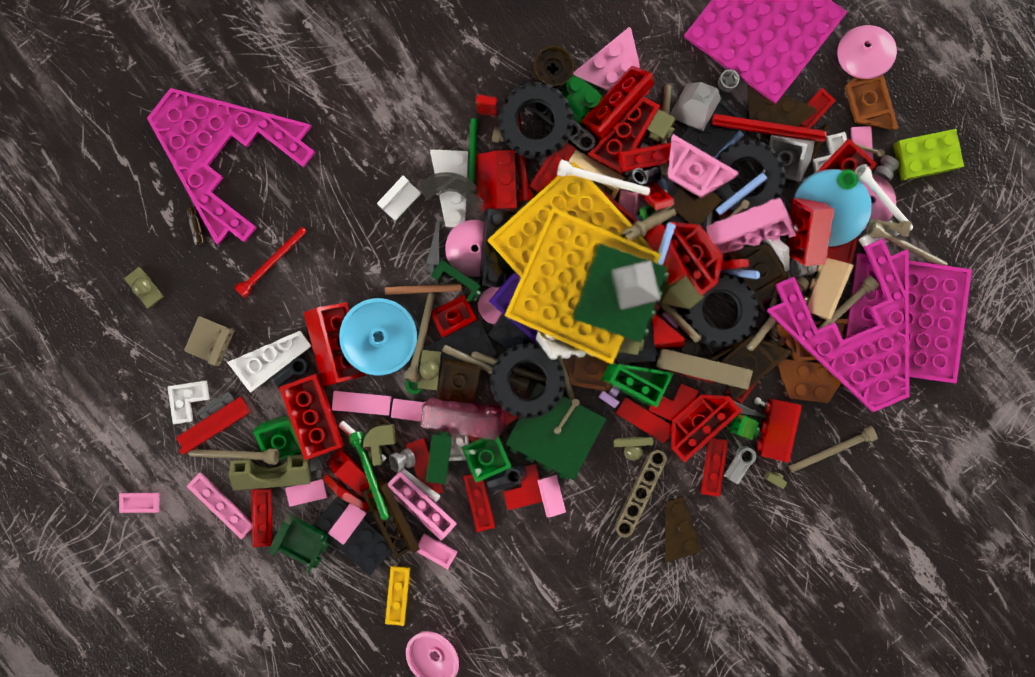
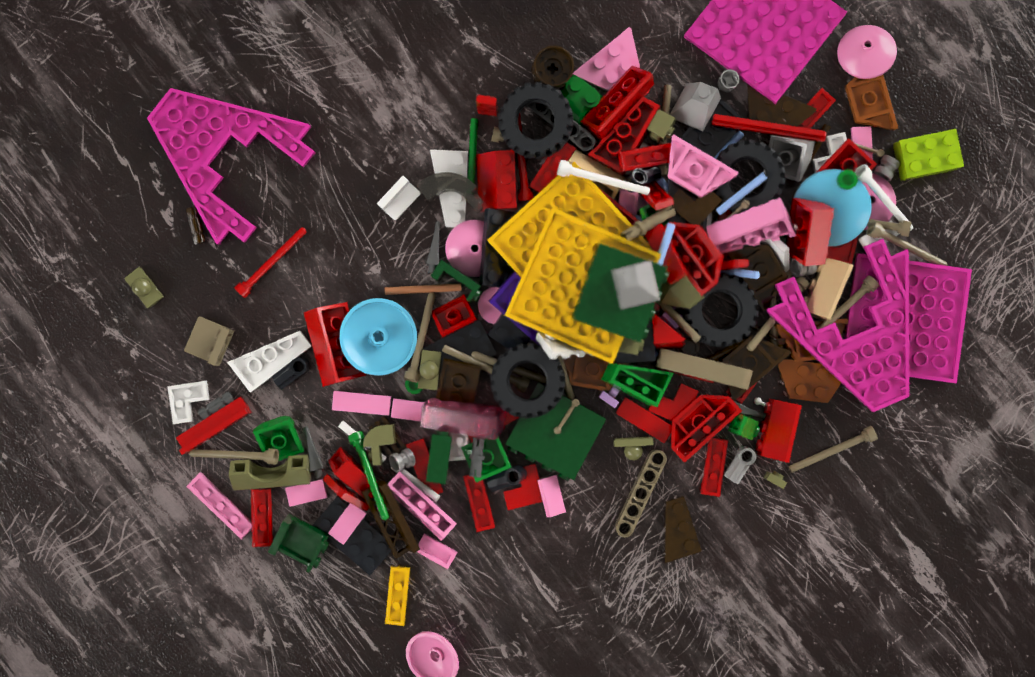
(138, 502): bright pink tile -> none
(311, 416): red slope -> none
(477, 457): none -> dark grey pin

